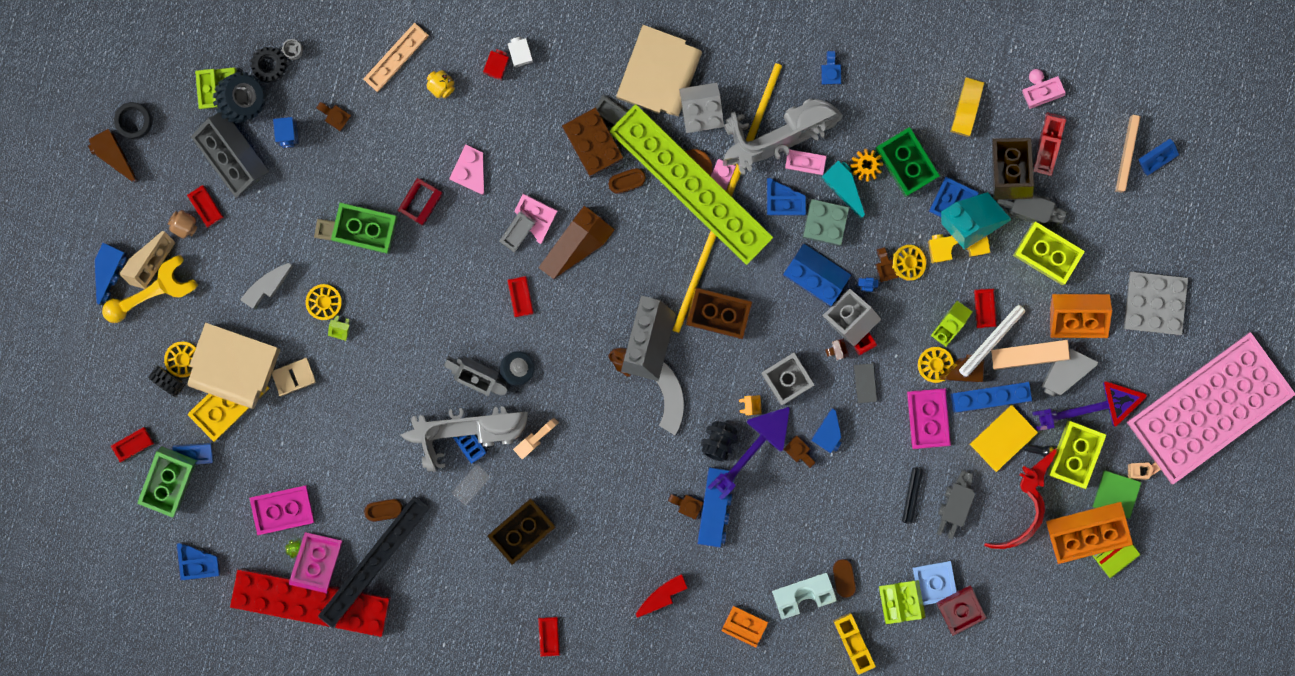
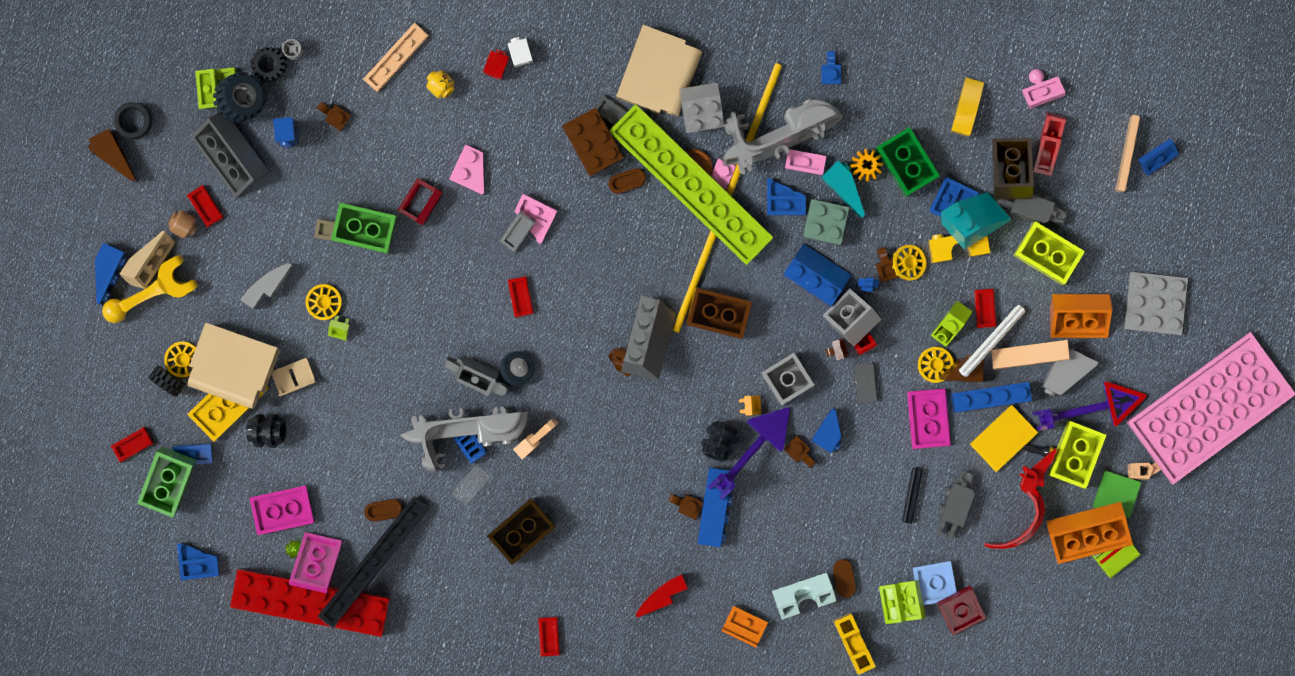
(262, 430): none -> black piece
(579, 240): reddish brown wedge -> none
(672, 400): light grey tile -> none

